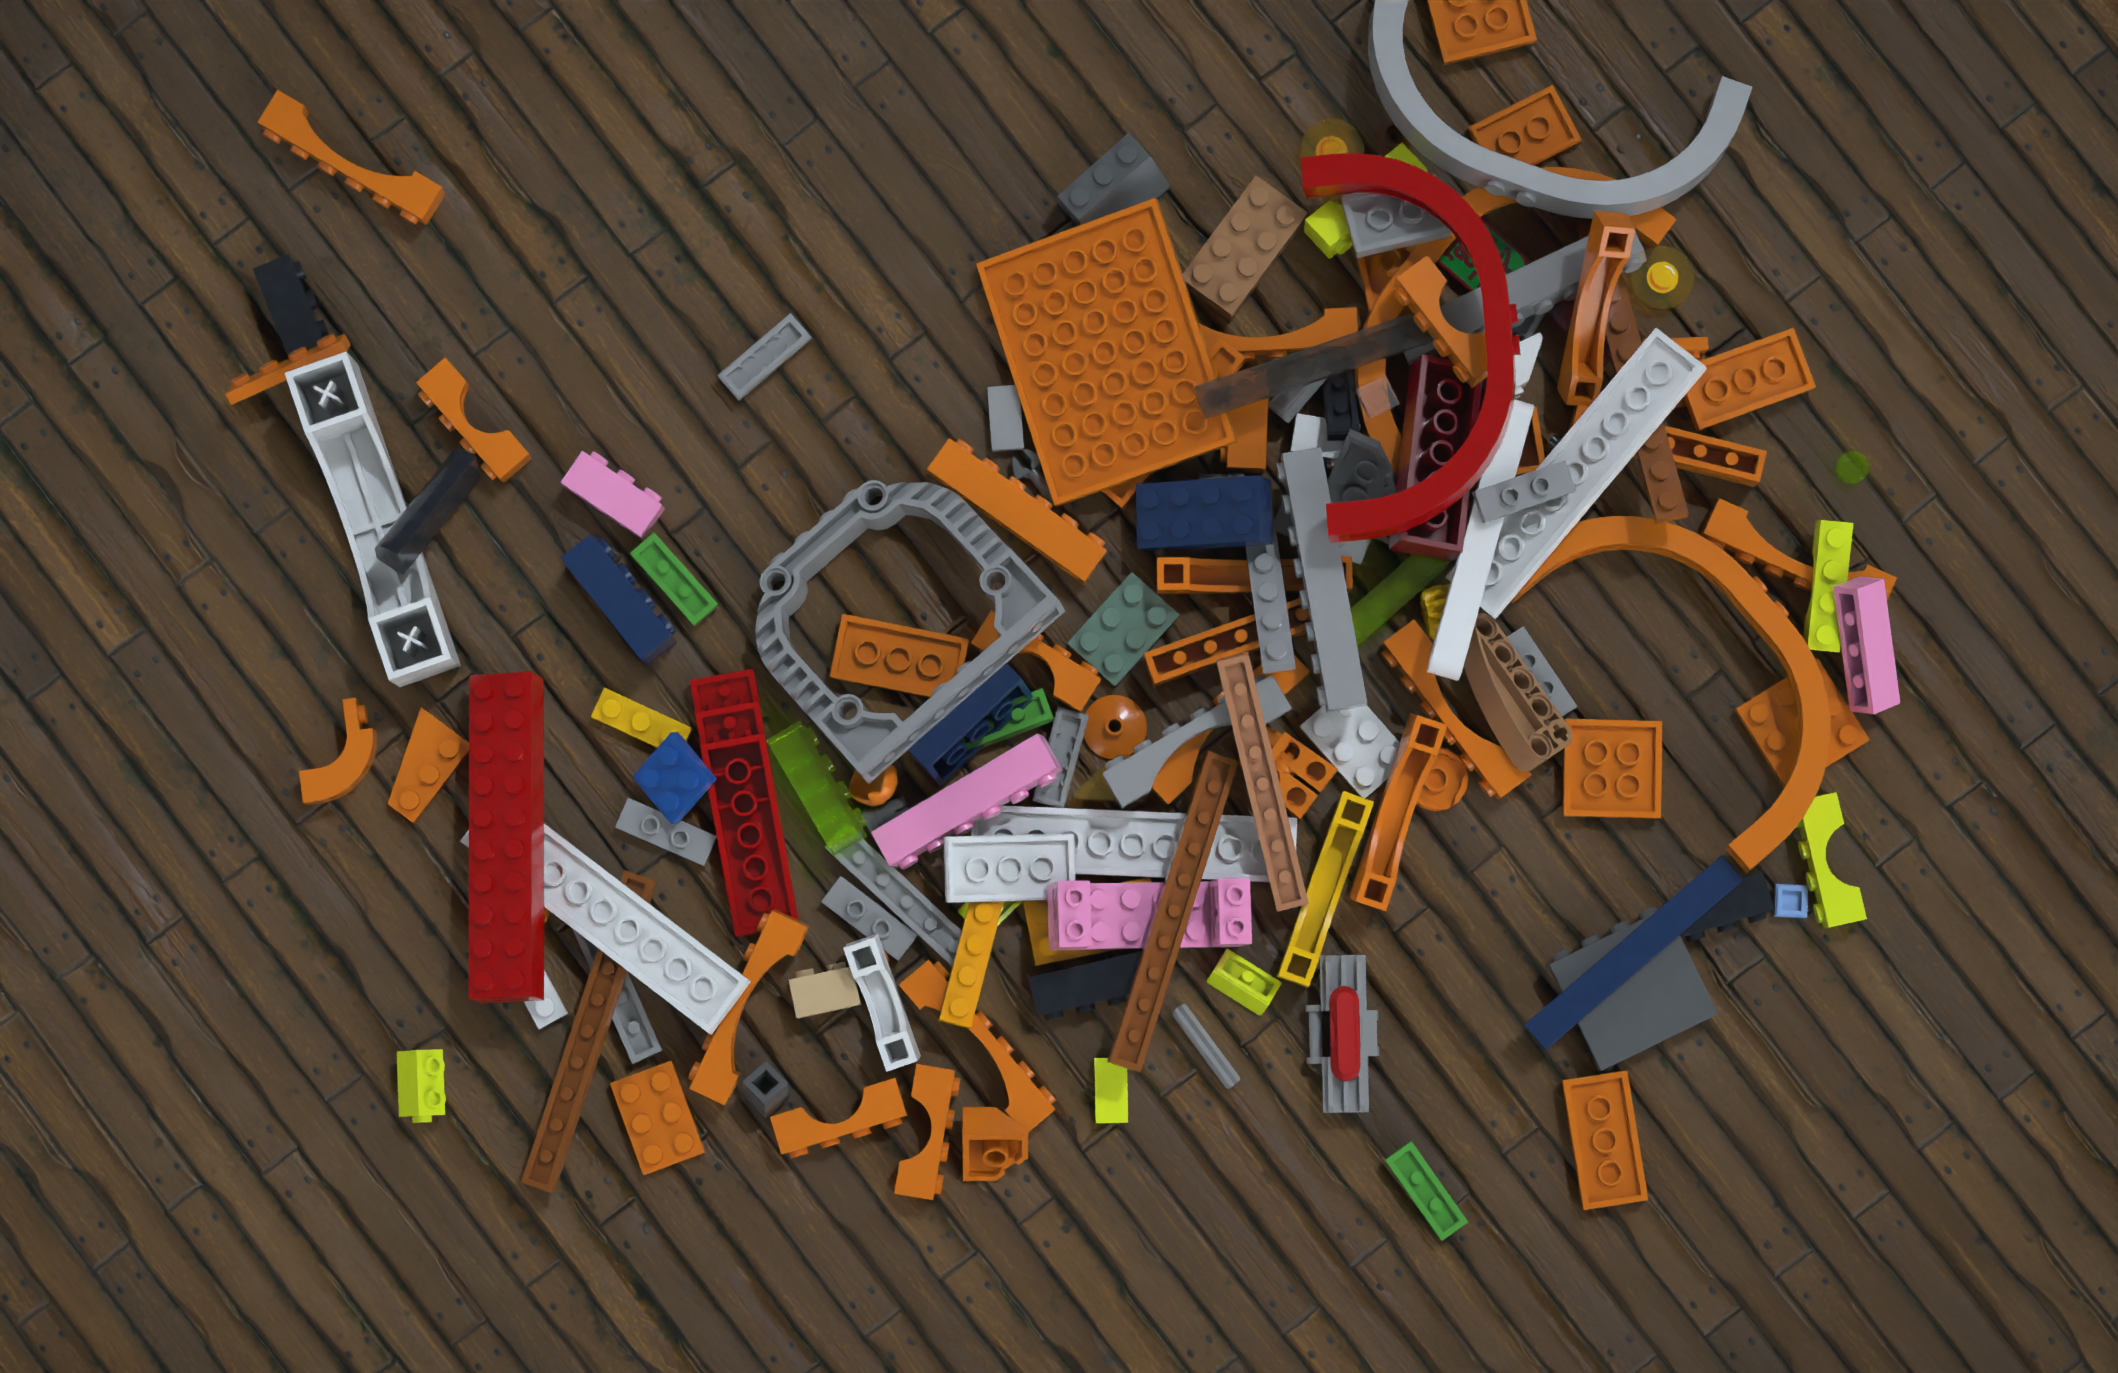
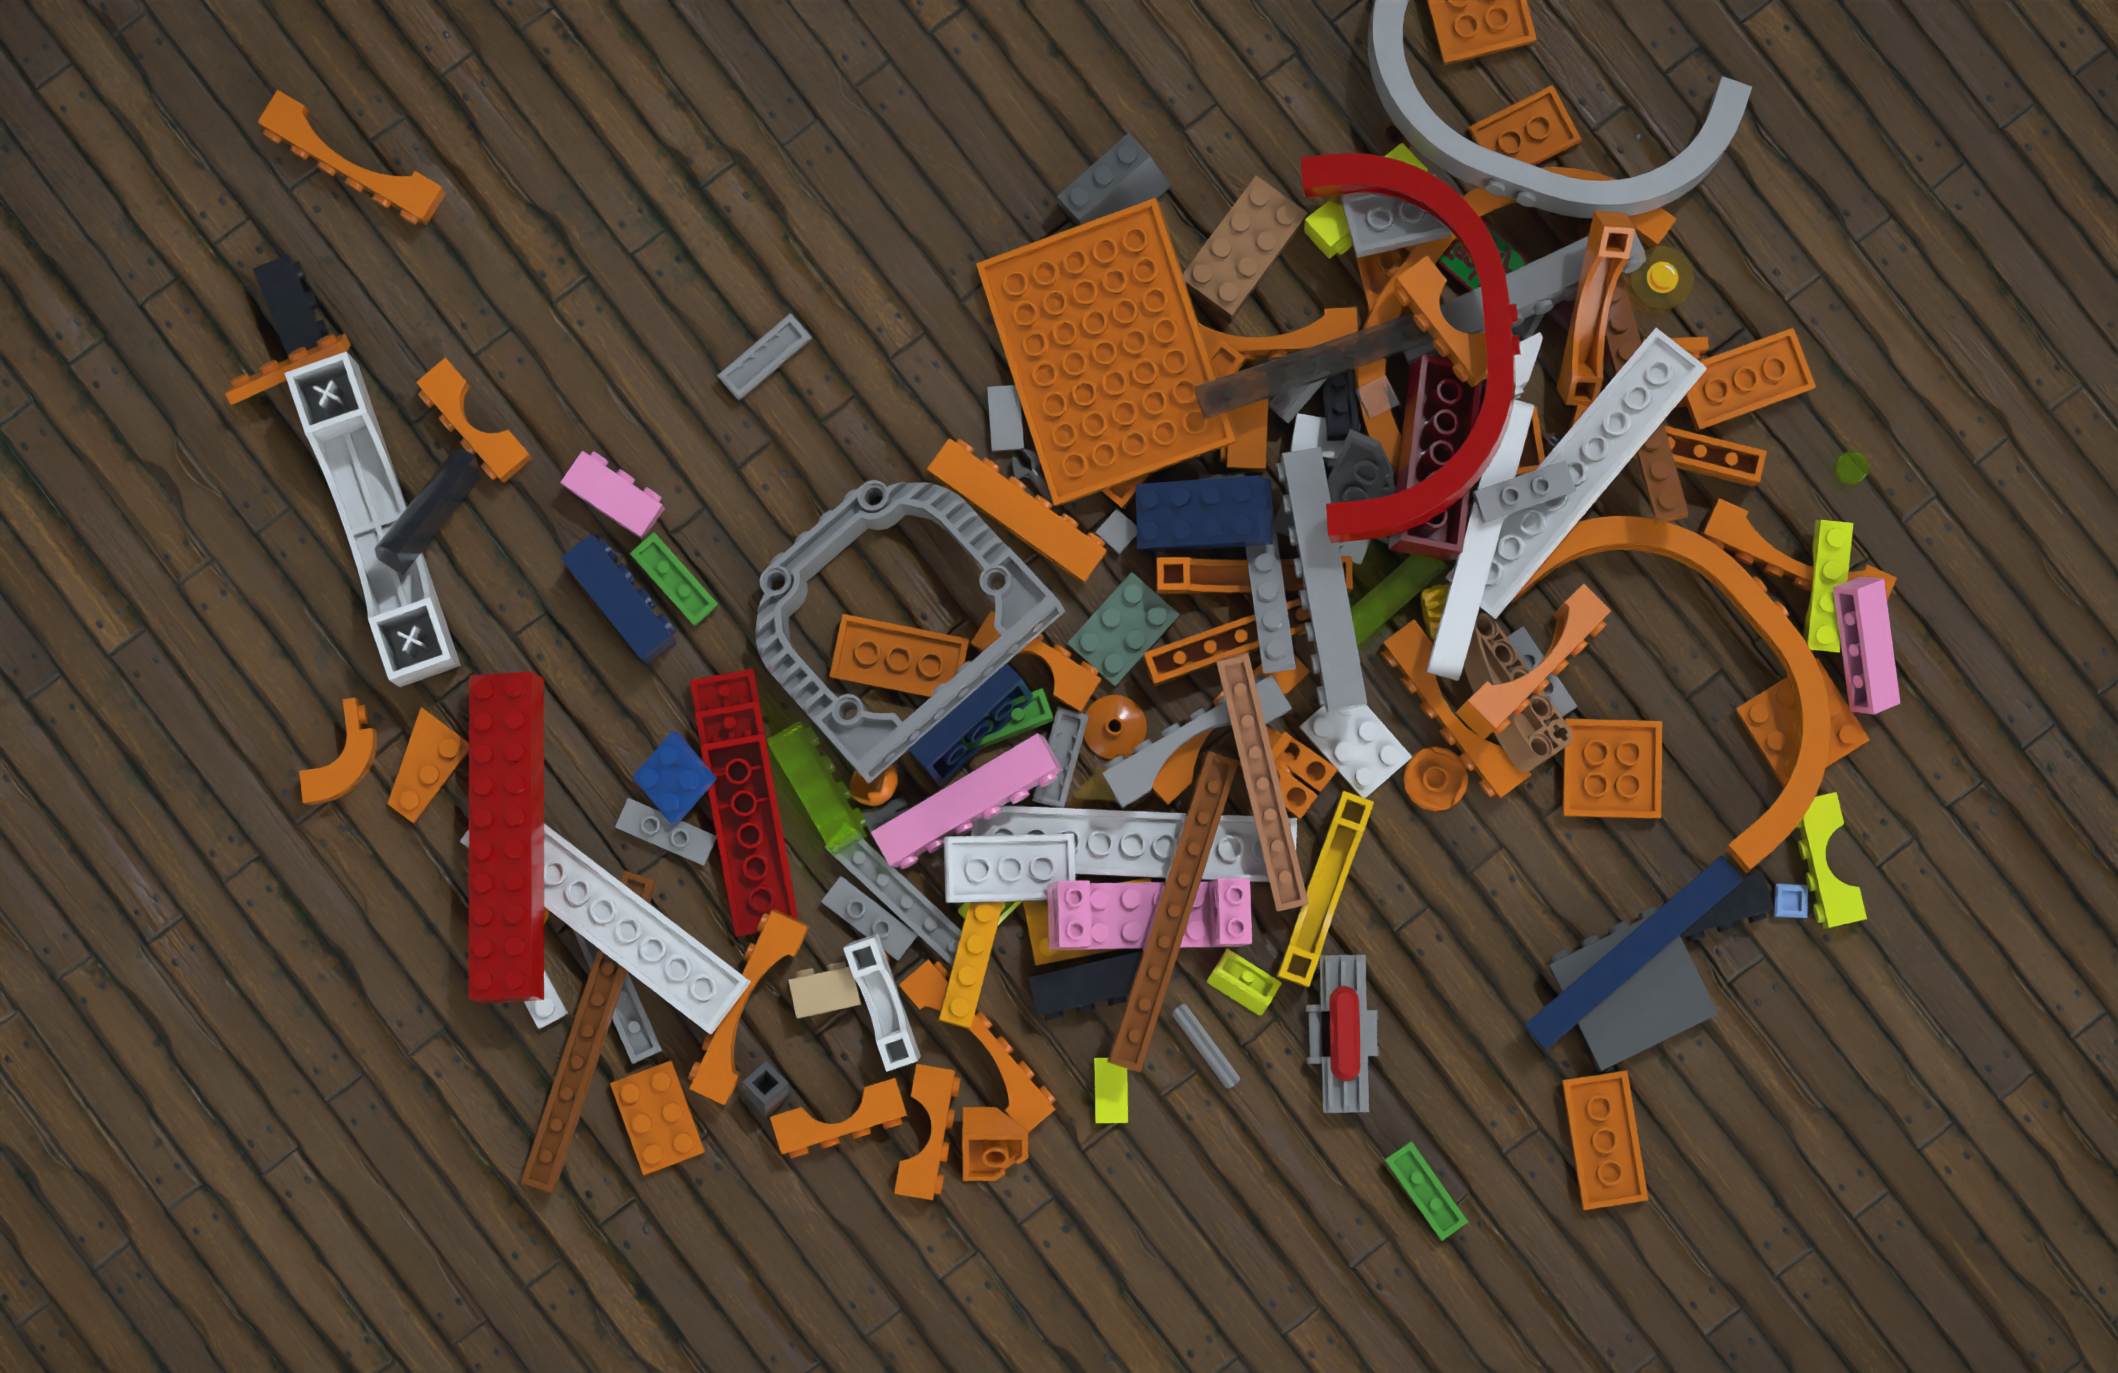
(421, 1084): neon yellow brick -> none
(636, 719): yellow plate -> none
(1117, 531): none -> light grey tile
(1331, 137): clear yellow tile -> none
(1387, 836): orange arch -> none
(1492, 704): none -> orange arch

